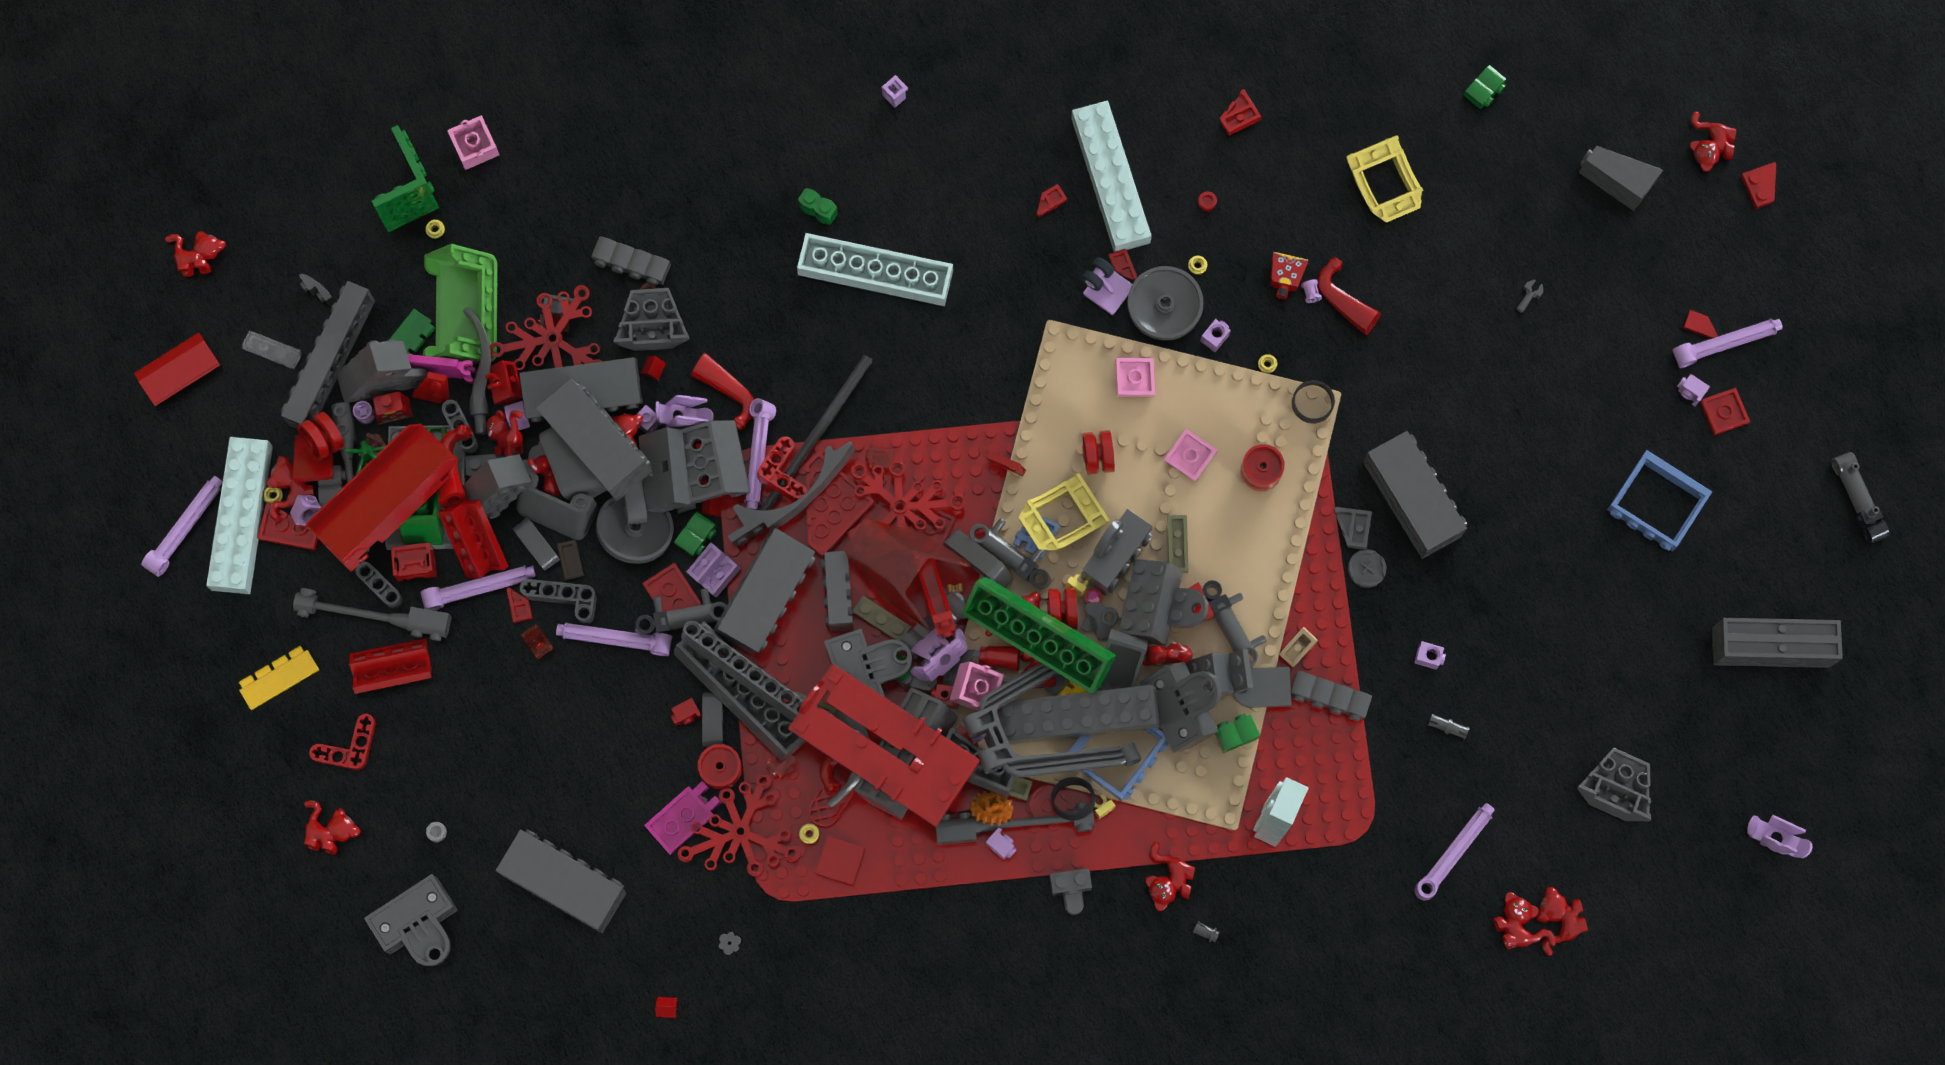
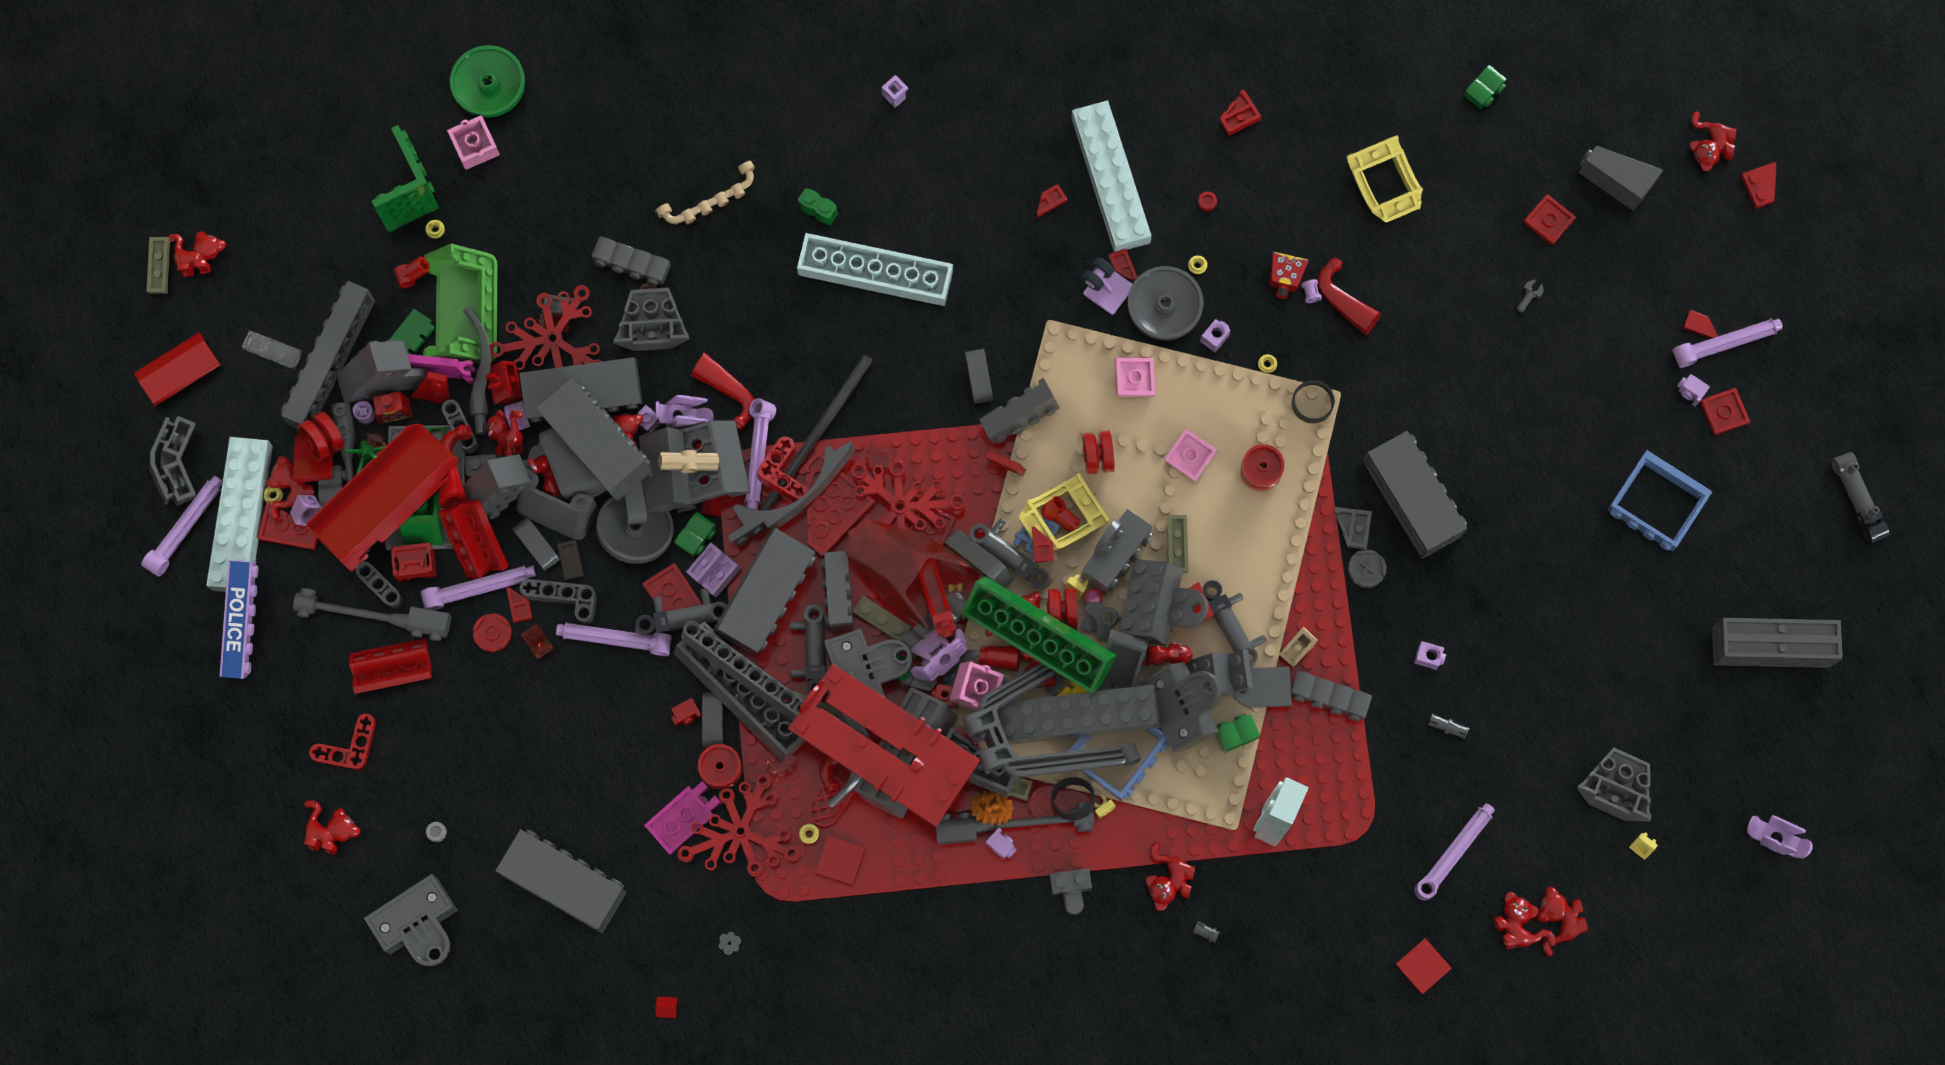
(158, 265): none -> olive plate
(170, 461): none -> dark grey brick
(238, 618): none -> brick
(274, 682): yellow windscreen -> none
(315, 287): dark grey slope -> none
(408, 273): none -> red piece
(483, 67): none -> green dish
(492, 632): none -> red tile
(653, 367): red slope -> none
(688, 461): none -> tan piece
(705, 206): none -> tan bar
(814, 647): none -> dark grey piece
(979, 376): none -> dark grey beam
(1020, 412): none -> dark grey wedge
(1042, 547): none -> red tile
(1056, 510): none -> red piece
(1423, 966): none -> red tile
(1549, 219): none -> red tile
(1643, 845): none -> light yellow tile

